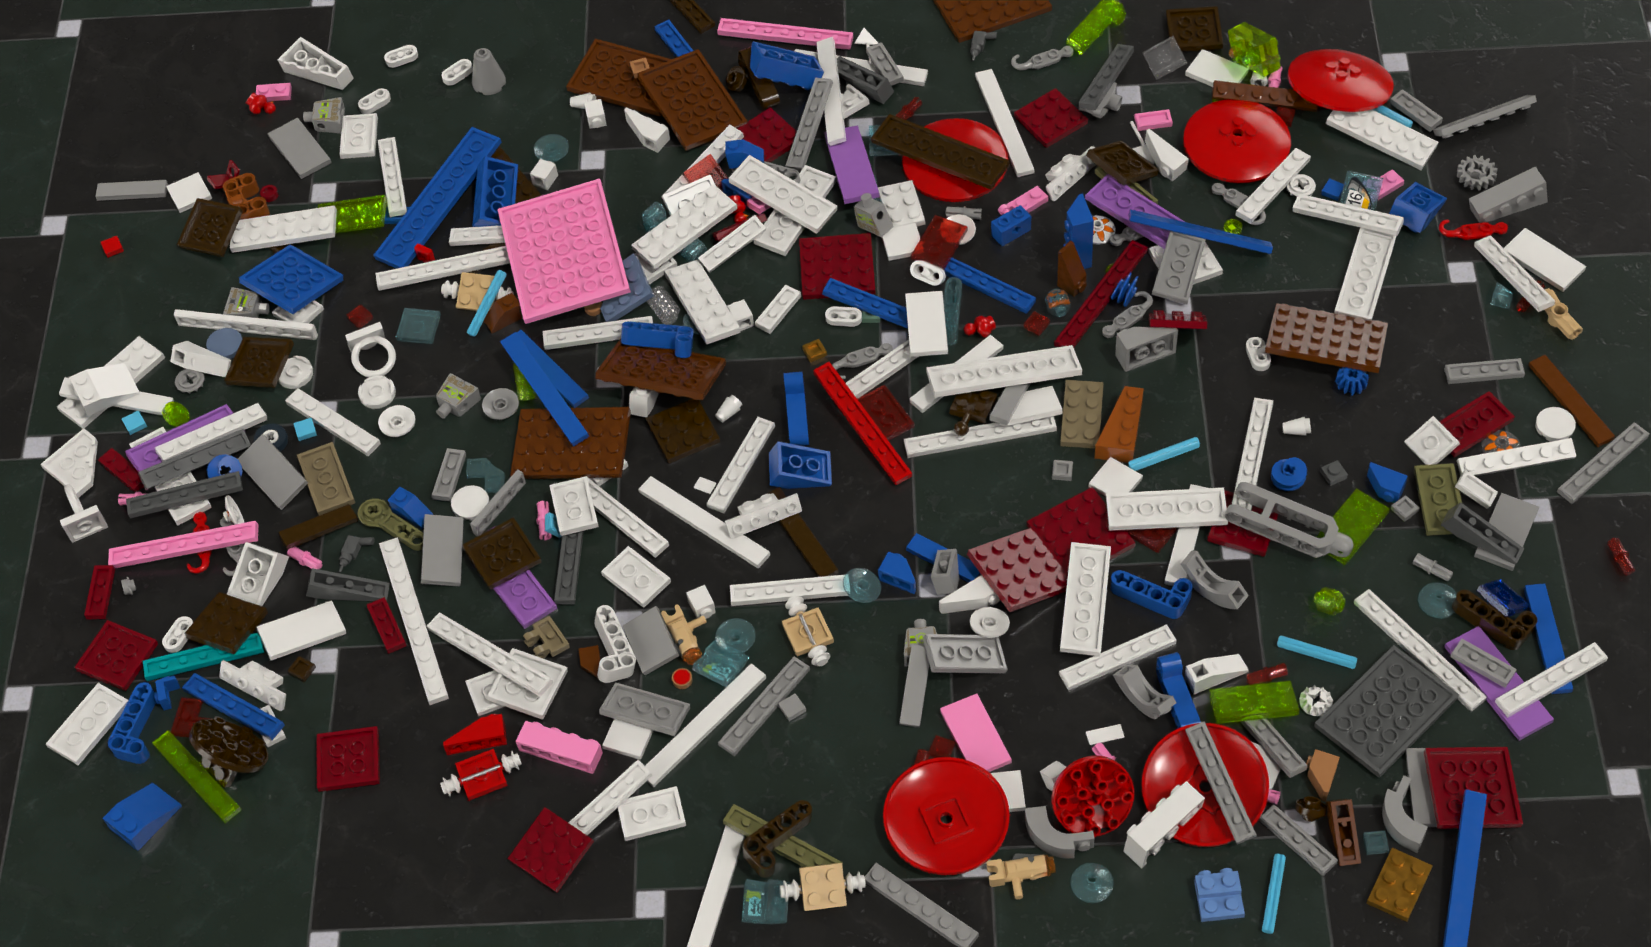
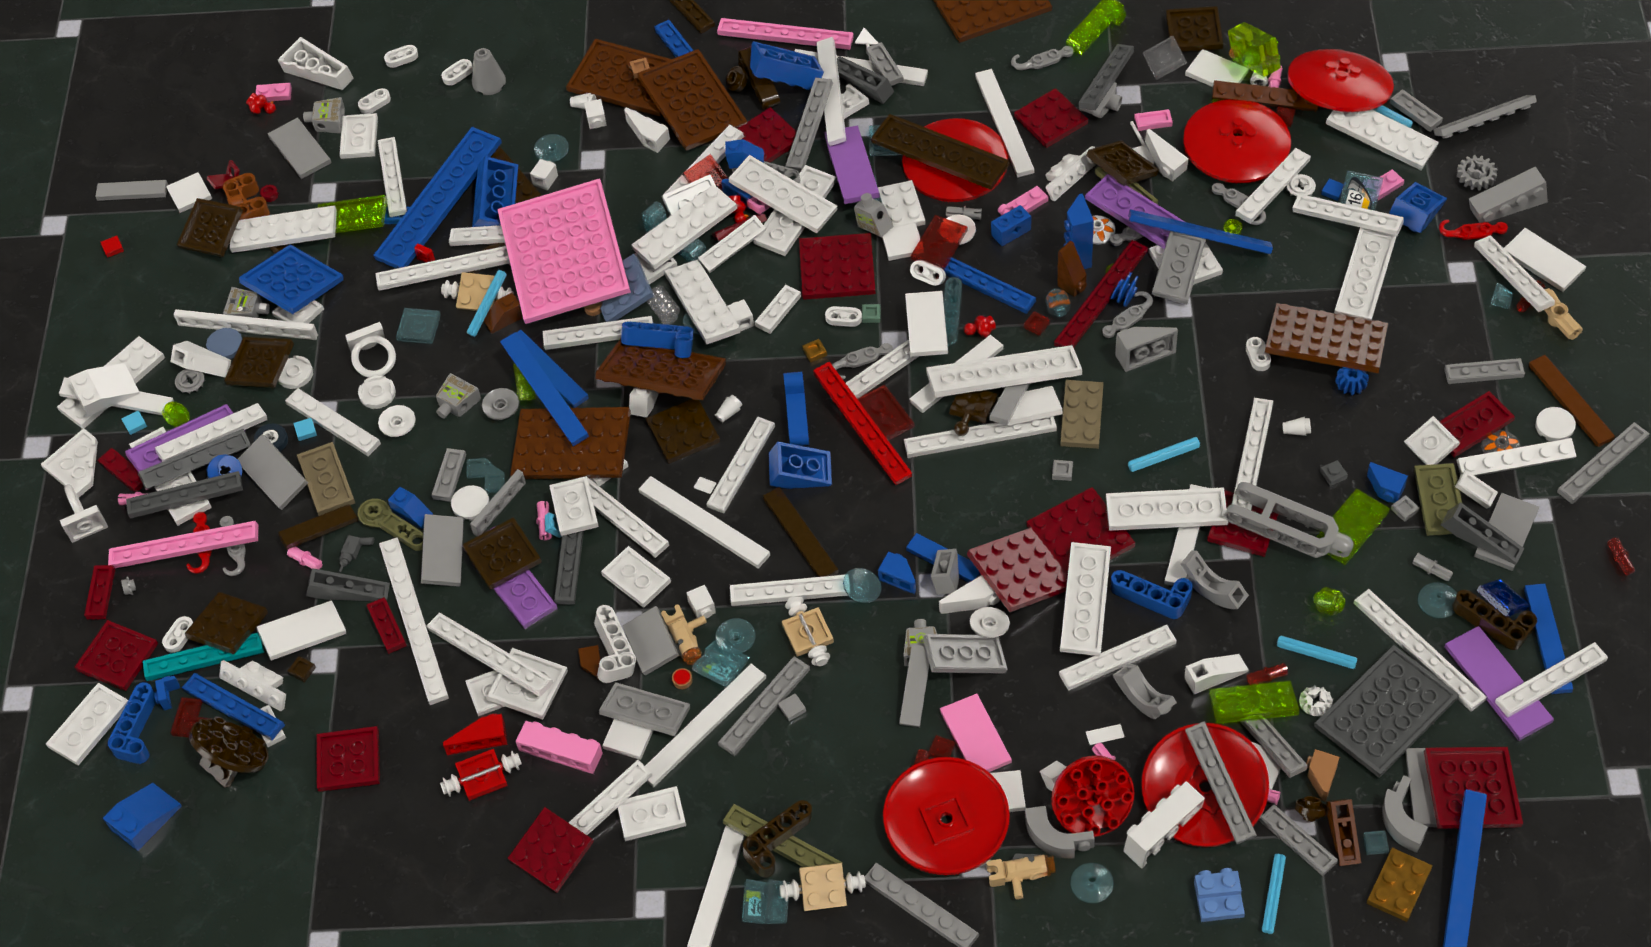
(196, 776): clear neon green plate -> none
(232, 511): white dish -> none
(257, 573): white slope -> none
(359, 316): clear red plate -> none
(551, 637): dark tan plate -> none
(762, 513): white bracket -> none
(866, 302): blue tile -> none
(909, 109): clear red axle -> none
(979, 40): dark grey piece -> none
(1115, 478): white tile -> none
(1121, 429): dark orange wedge -> none
(1153, 538): clear red tile -> none
(1170, 677): blue beam -> none
(1178, 319): dark red plate -> none
(1289, 474): blue piece -> none
(1483, 663): light grey plate -> none

